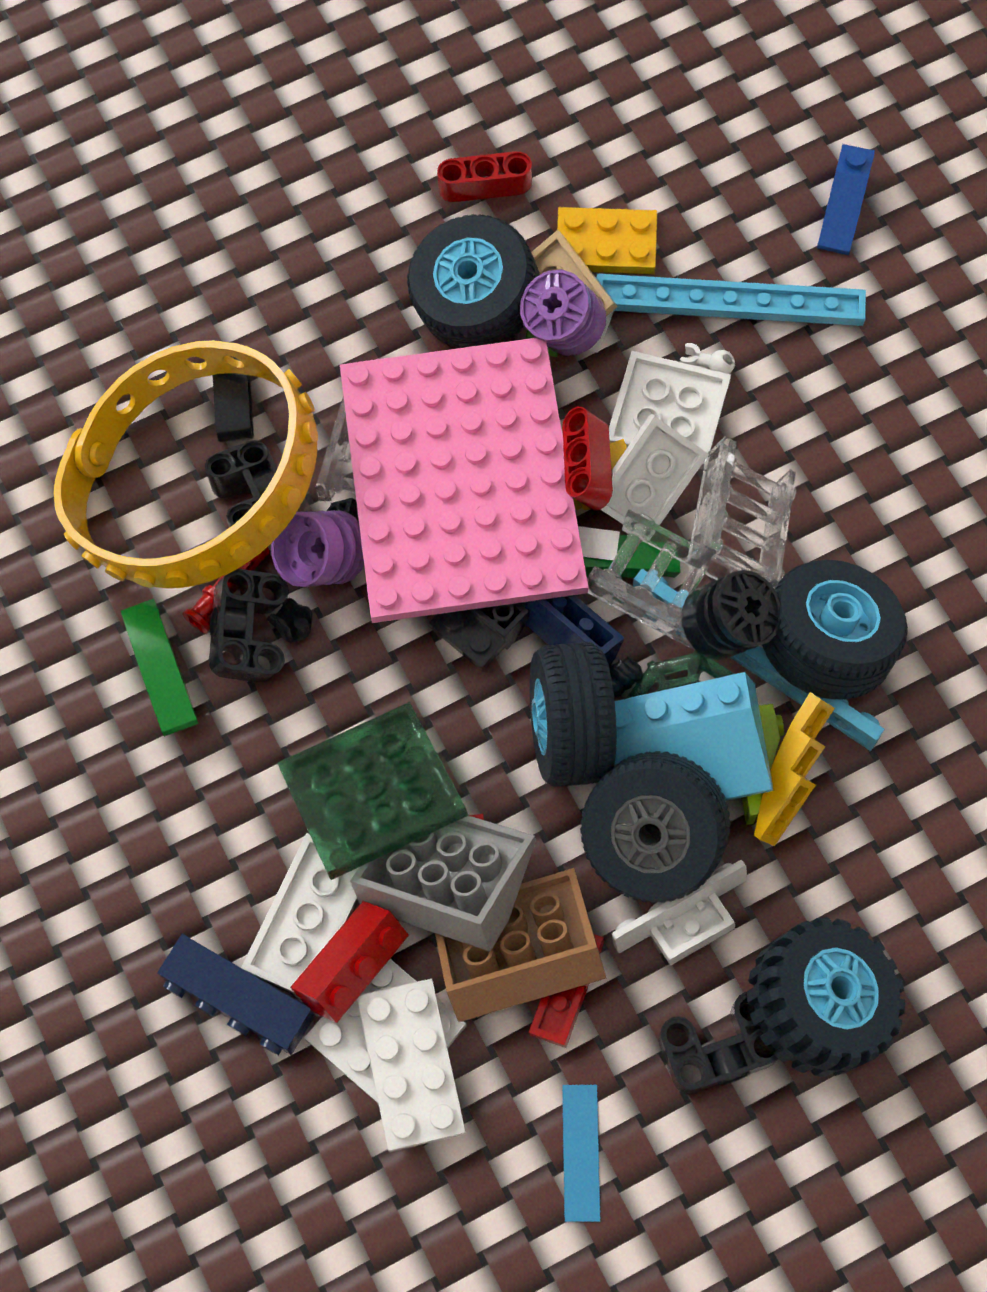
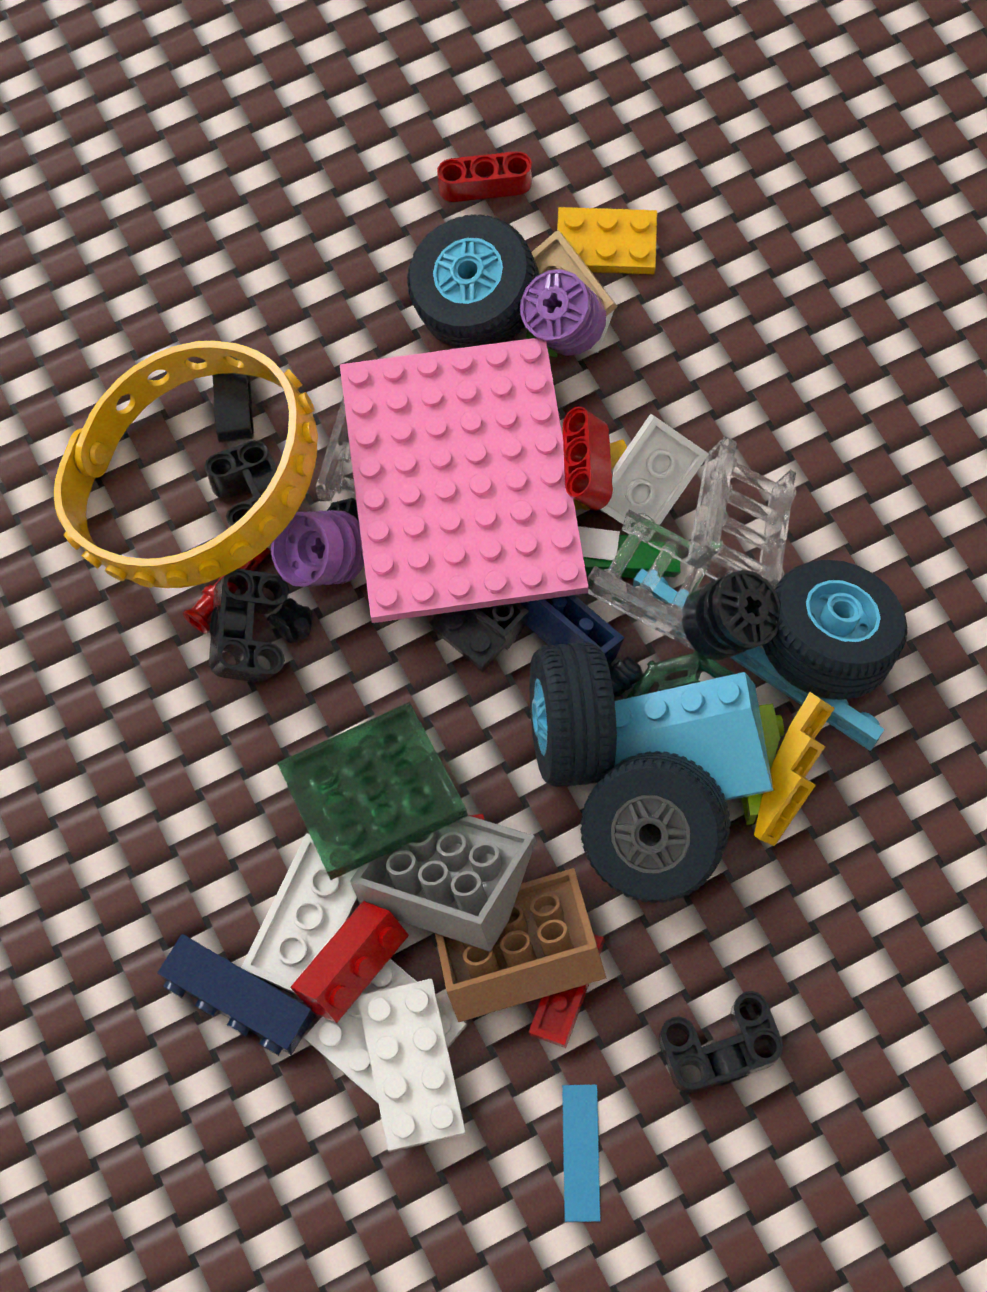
(159, 667): green slope -> none
(675, 393): white plate -> none
(686, 922): white bracket -> none
(719, 360): white arm -> none
(736, 299): medium azure plate -> none
(826, 997): black wheel -> none
(845, 199): blue slope -> none

